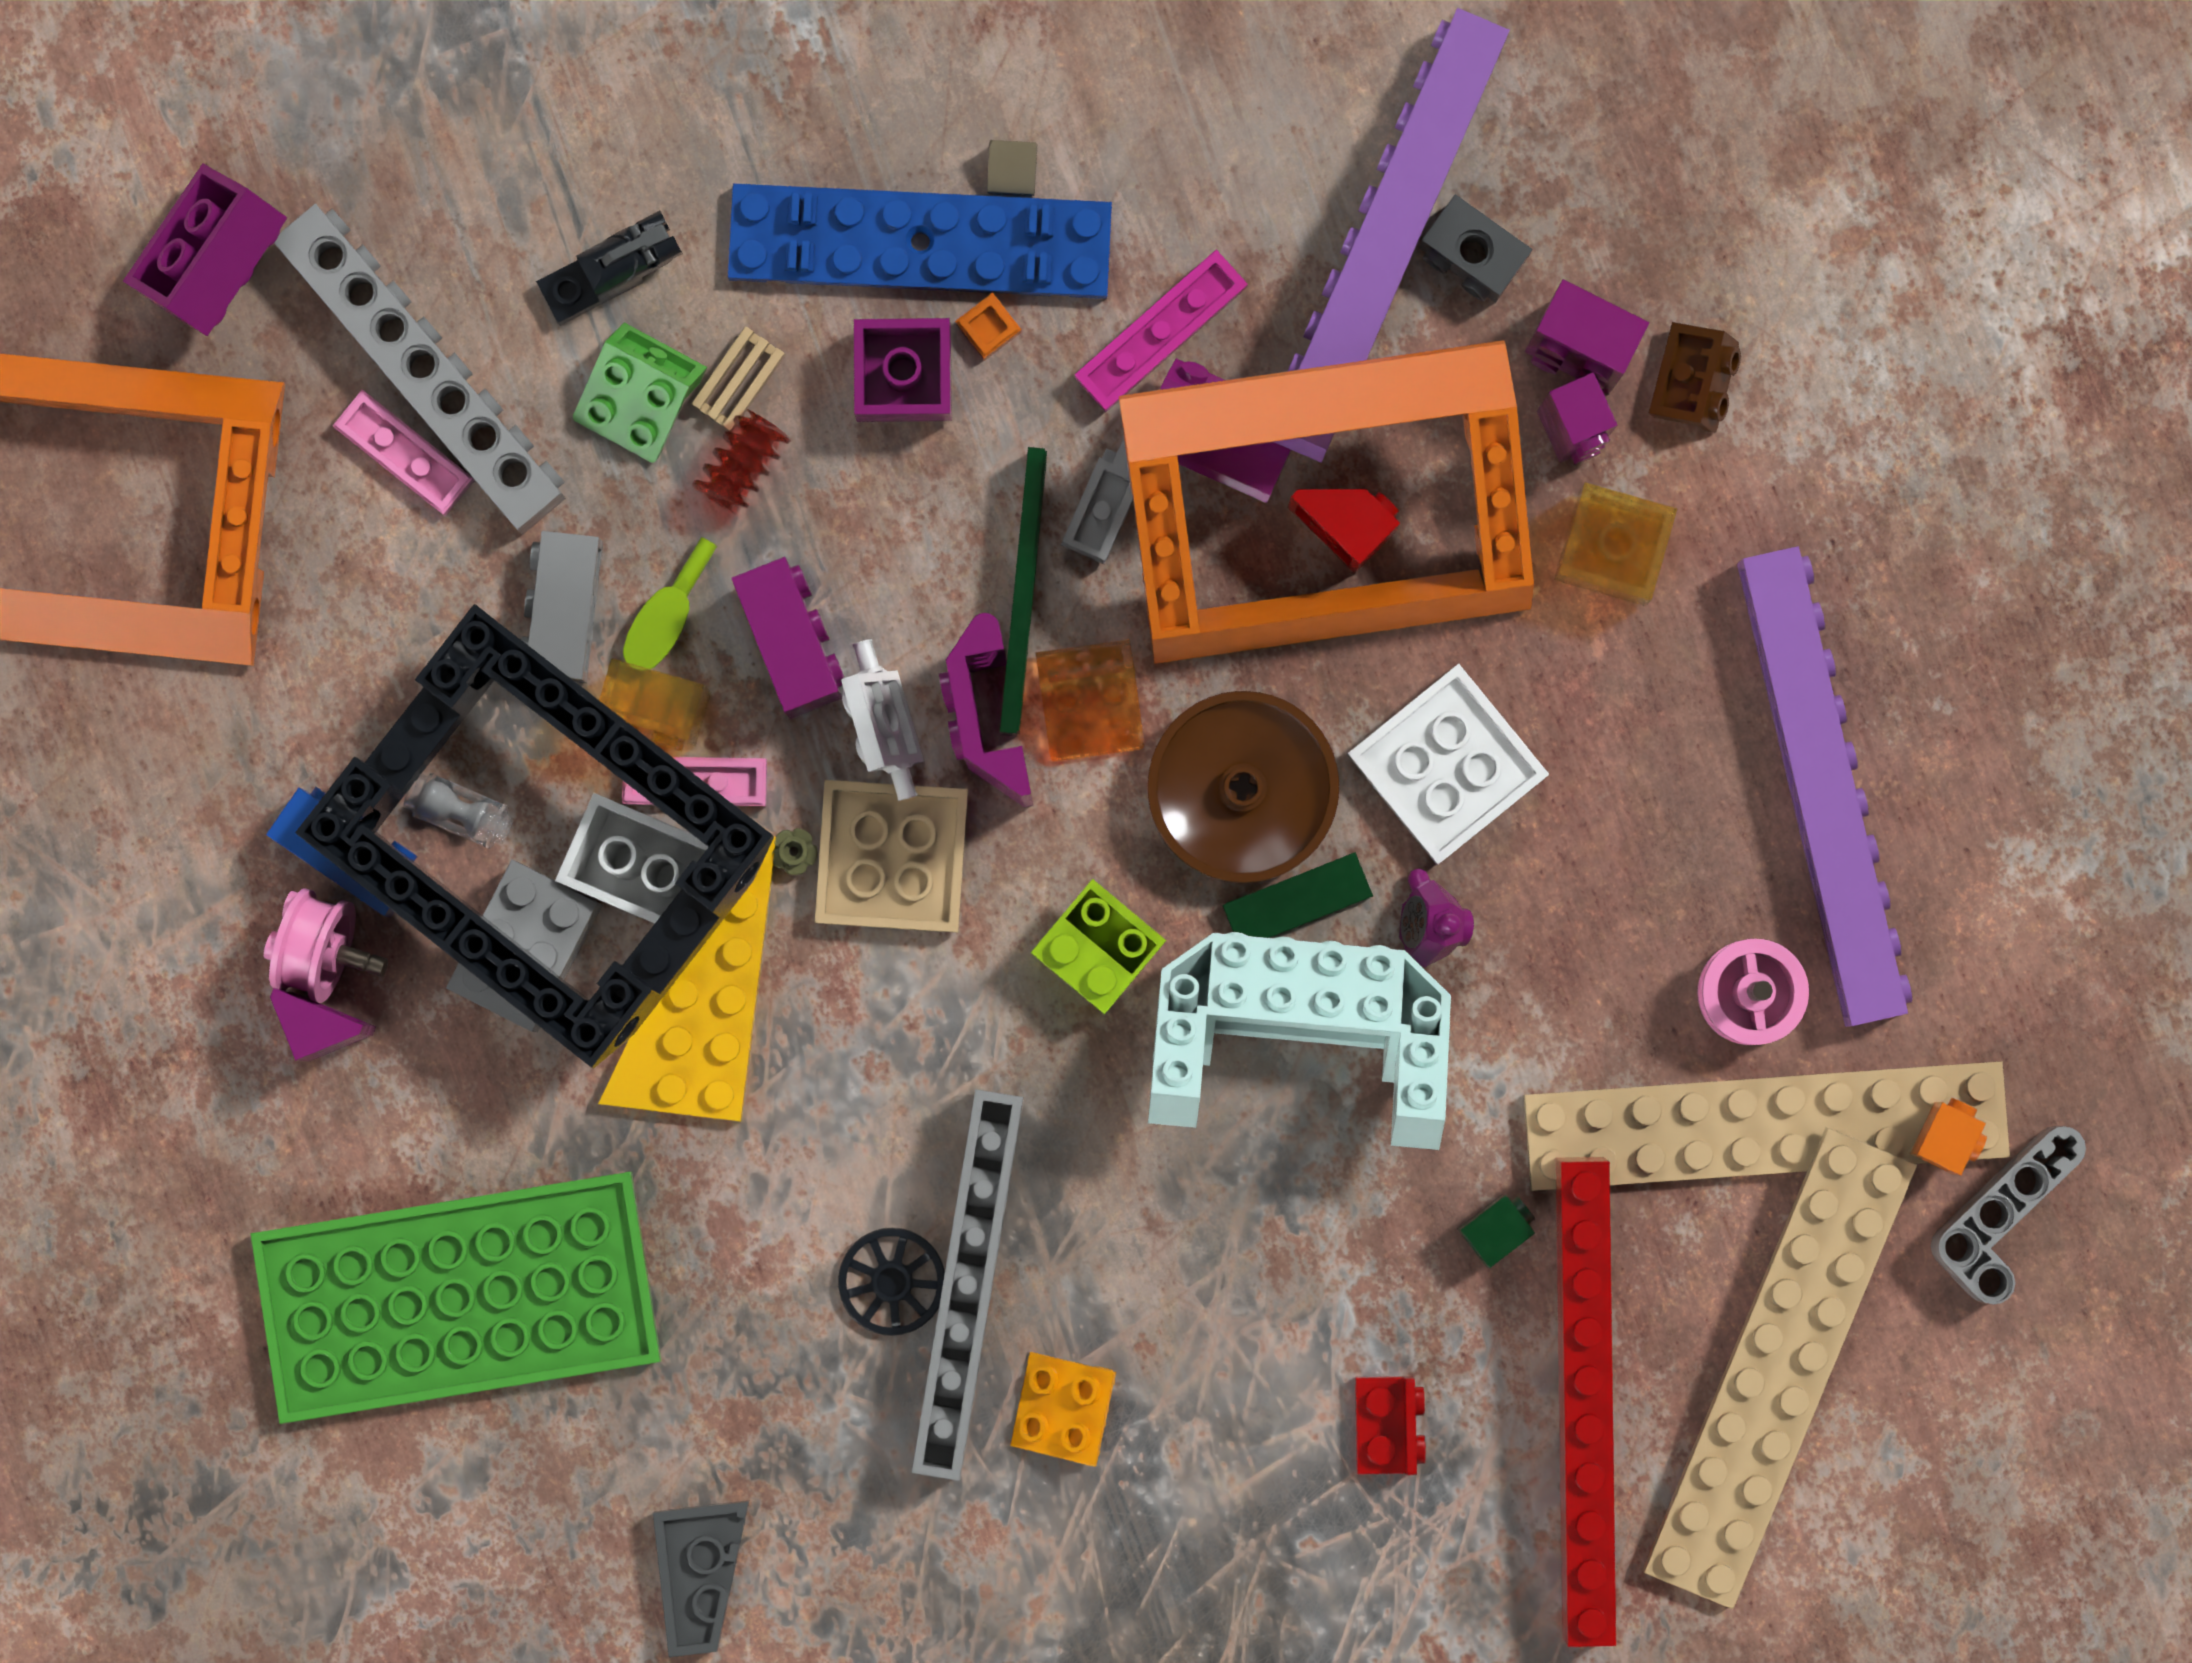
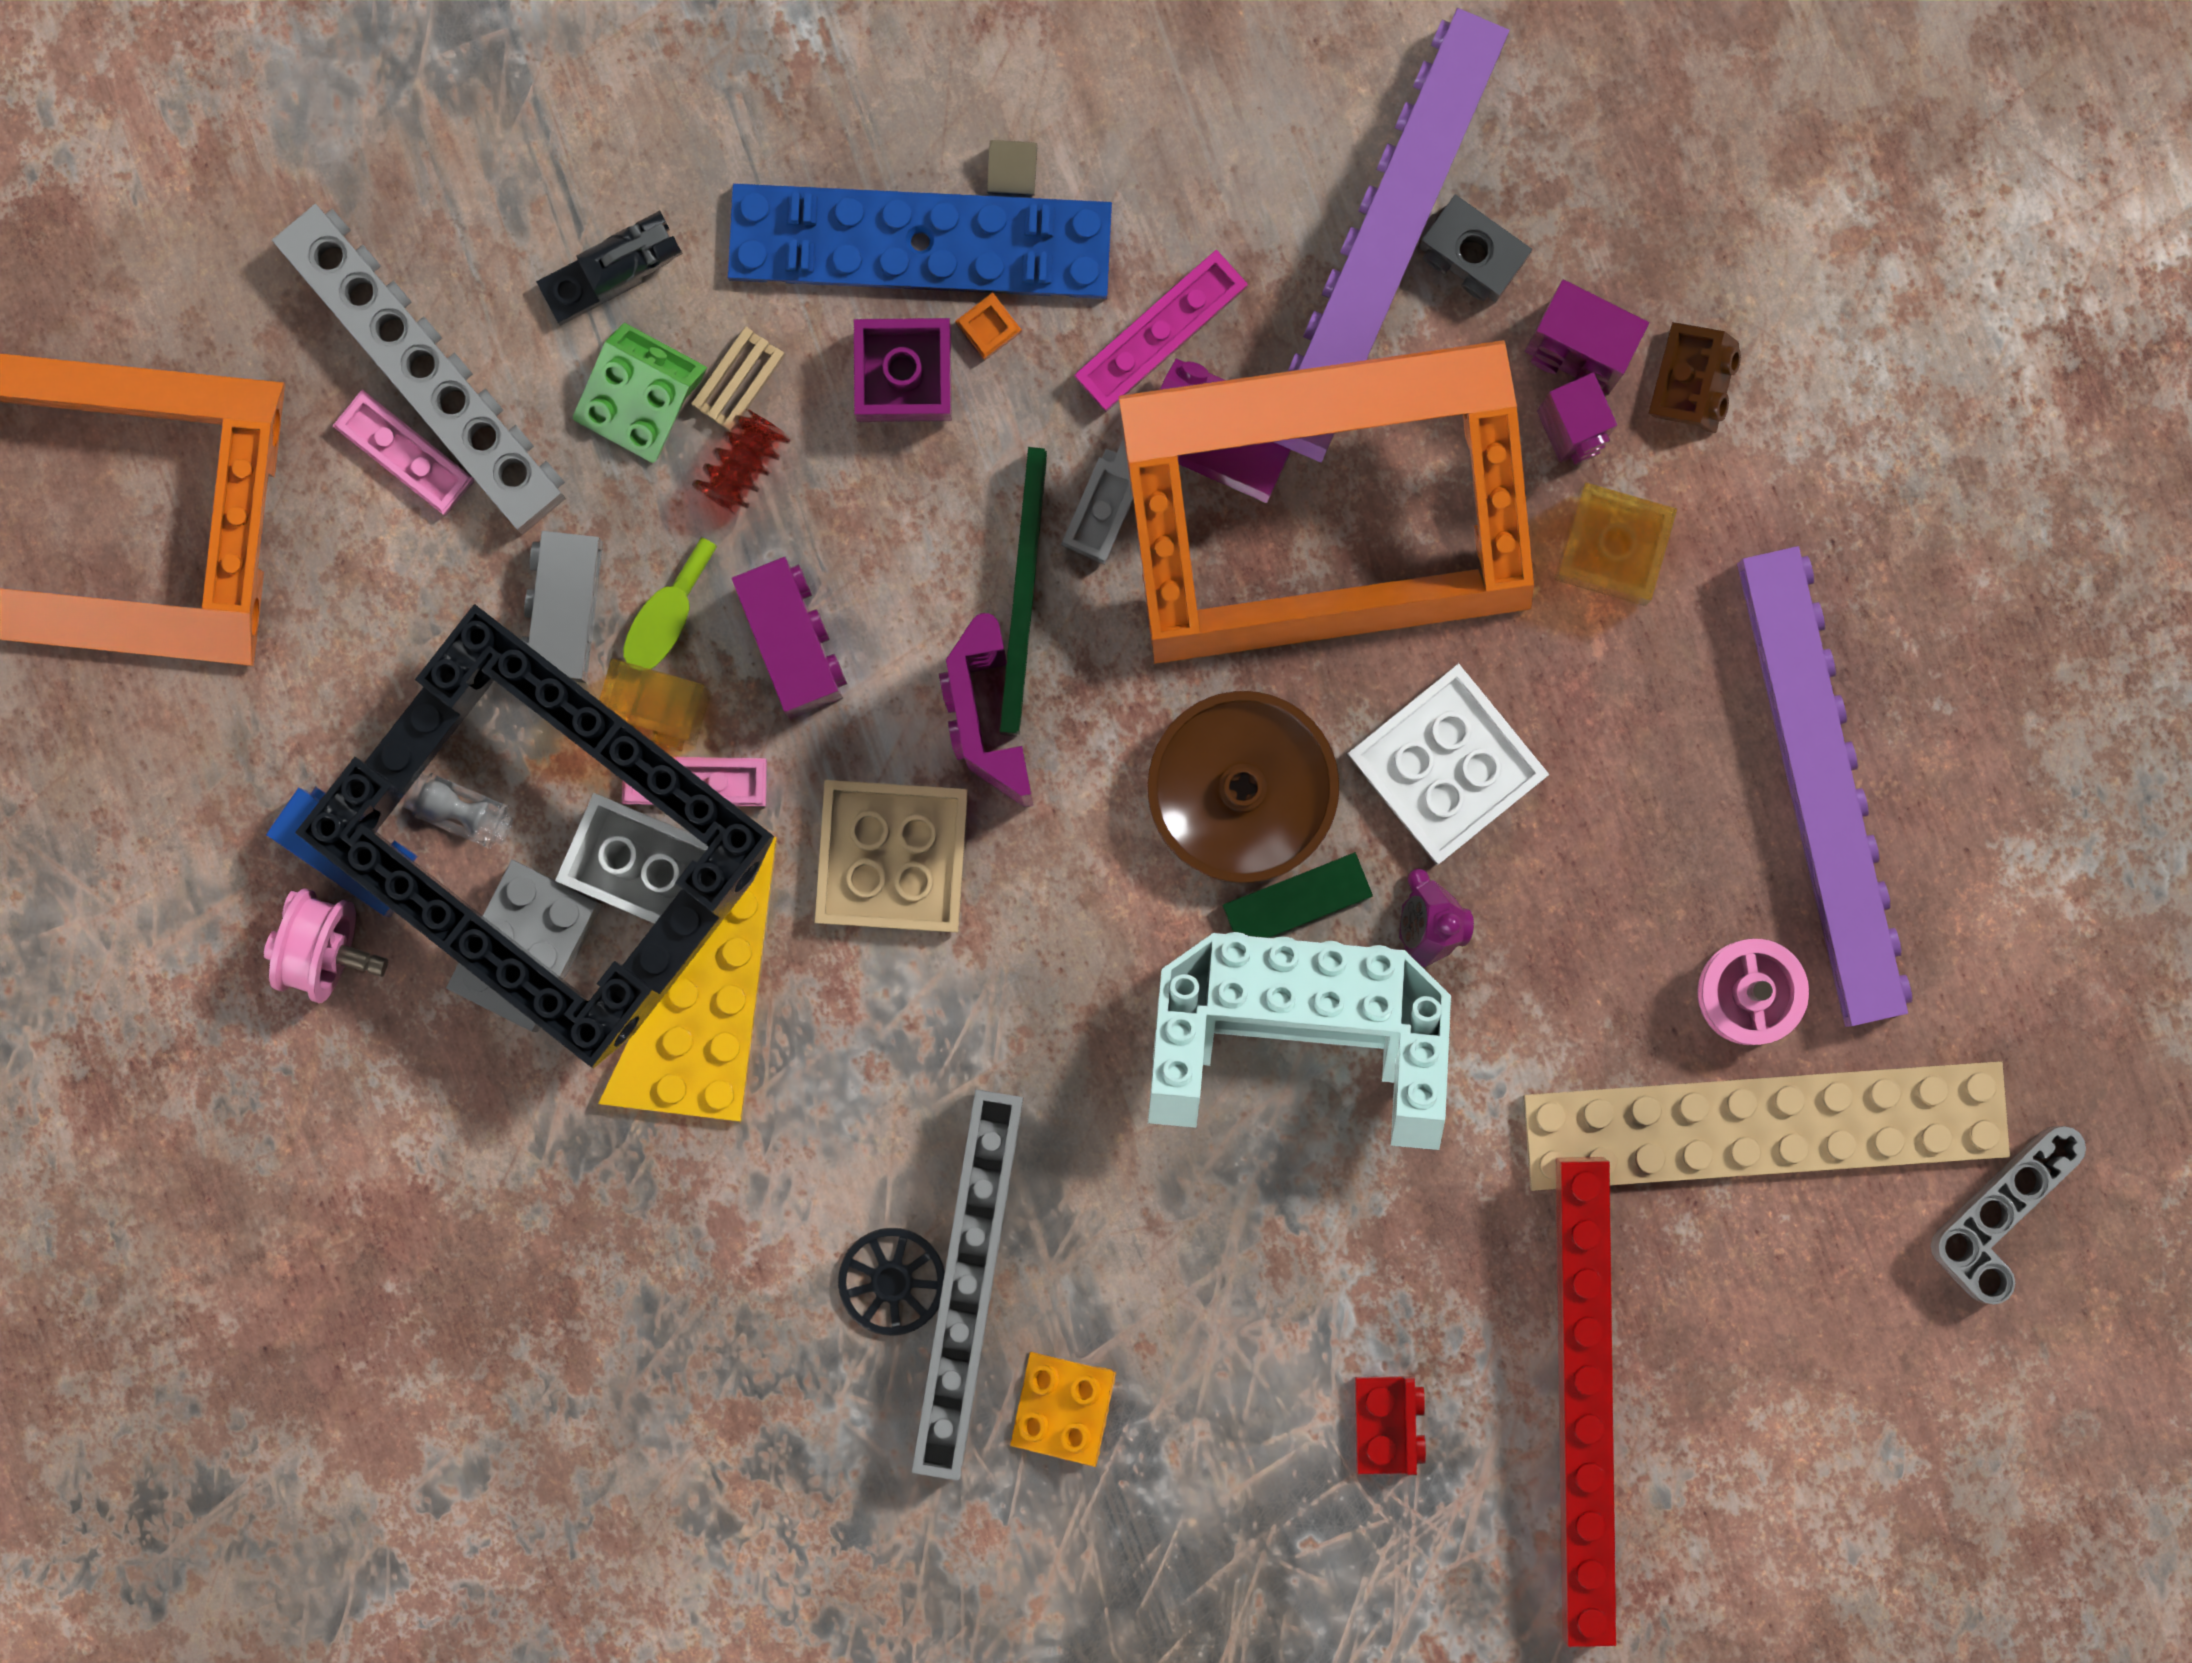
(205, 249): magenta brick -> none
(314, 1027): magenta slope -> none
(455, 1297): bright green plate -> none
(697, 1571): dark grey wing -> none
(807, 851): olive plate -> none
(882, 720): white plate -> none
(1090, 700): clear orange bracket -> none
(1098, 946): lime slope -> none
(1347, 521): red slope -> none
(1498, 1229): dark green brick -> none
(1779, 1368): tan plate -> none
(1950, 1137): orange brick -> none

